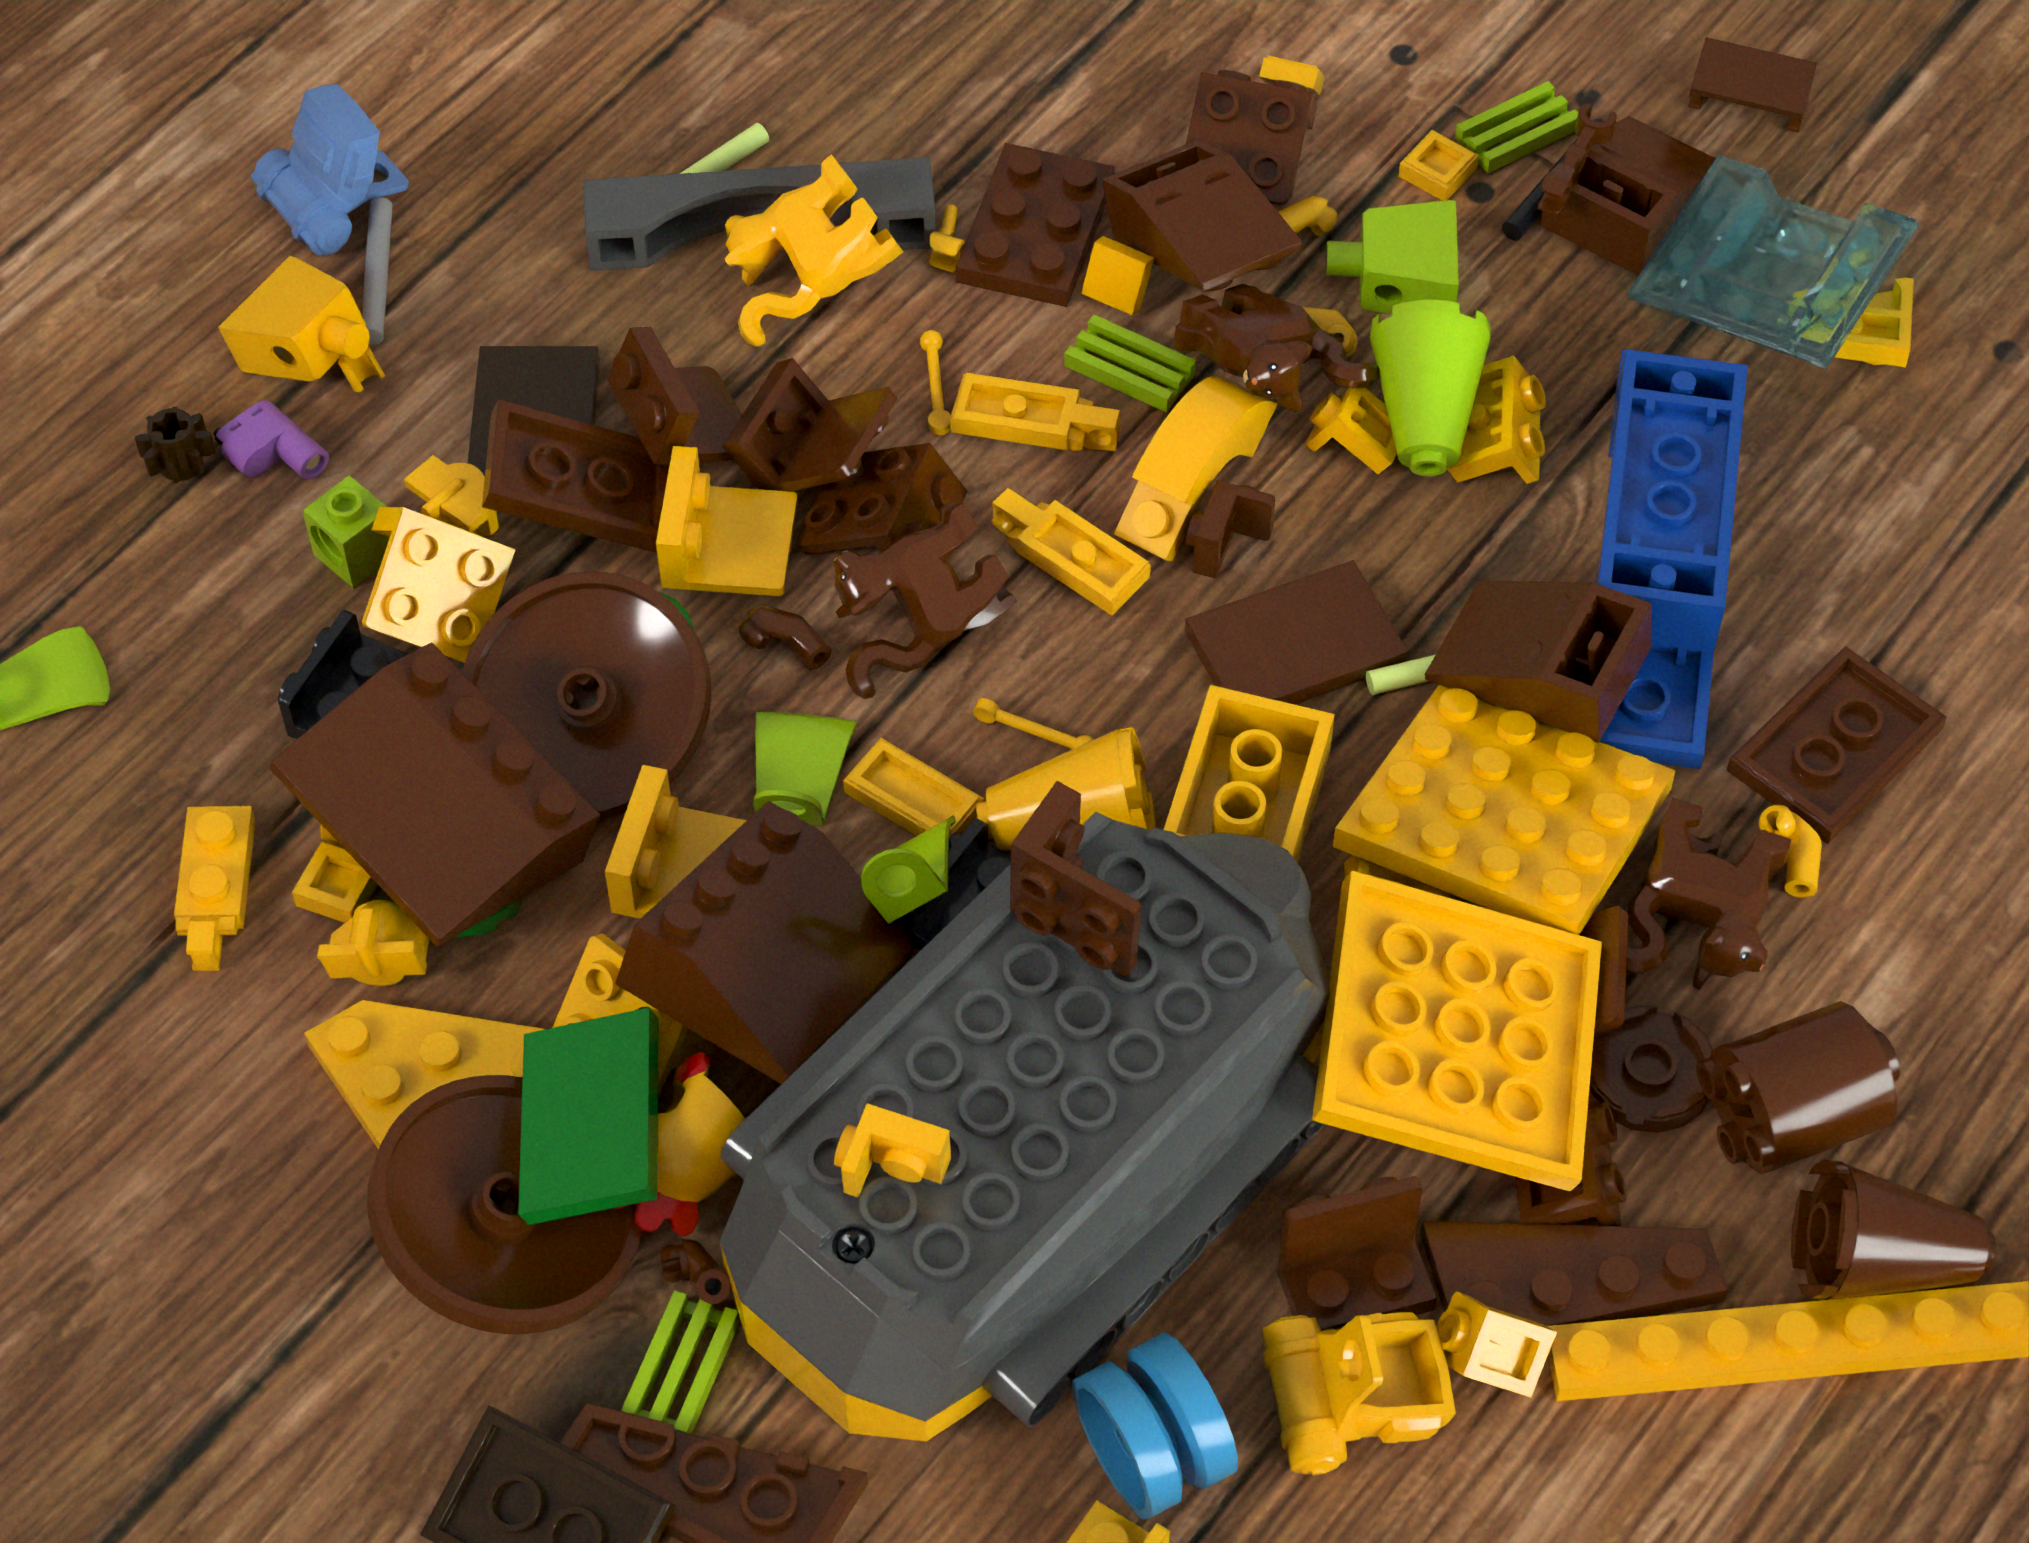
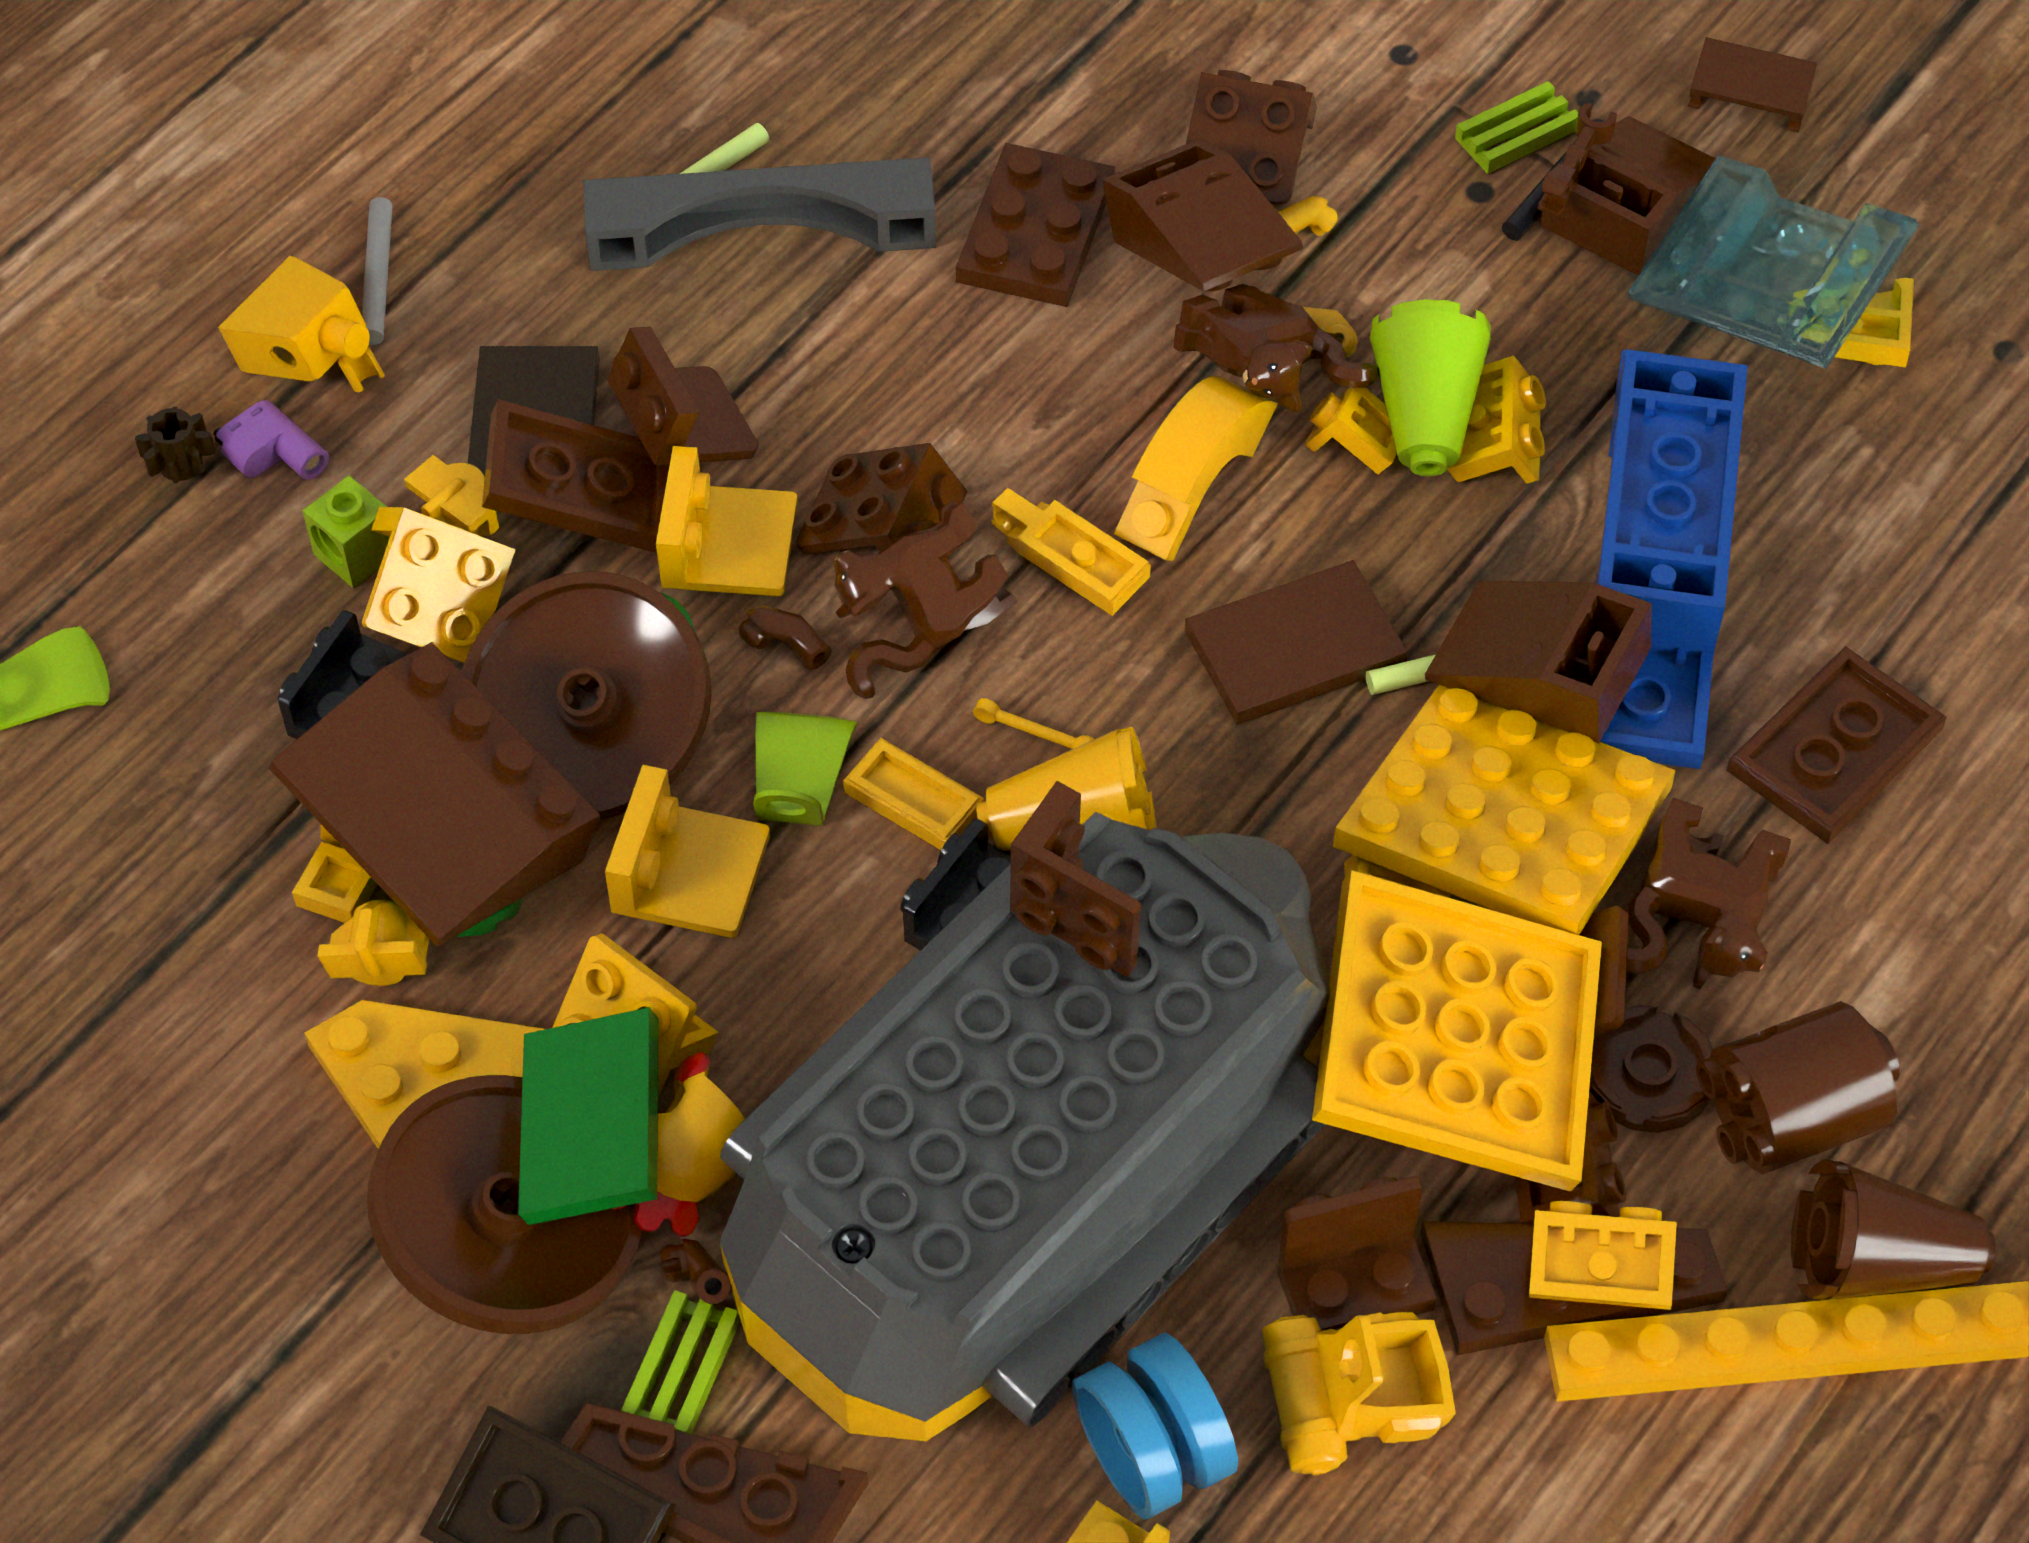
(213, 879): yellow hinge -> none
(326, 170): medium blue piece -> none
(765, 945): reddish brown slope -> none
(799, 437): reddish brown bracket -> none
(822, 254): yellow animal -> none
(895, 1141): yellow bracket -> none
(910, 873): lime piece -> none
(939, 418): yellow hinge -> none
(945, 246): yellow hand -> none
(1032, 414): yellow hinge -> none
(1117, 275): yellow tile -> none
(1135, 357): lime tile -> none
(1228, 512): reddish brown bracket -> none
(1253, 770): yellow brick -> none
(1287, 70): yellow tile -> none
(1401, 255): lime torso -> none
(1438, 165): yellow tile -> none
(1493, 1344): yellow bracket -> none
(1603, 1257): none -> yellow bracket
(1804, 849): yellow arm -> none

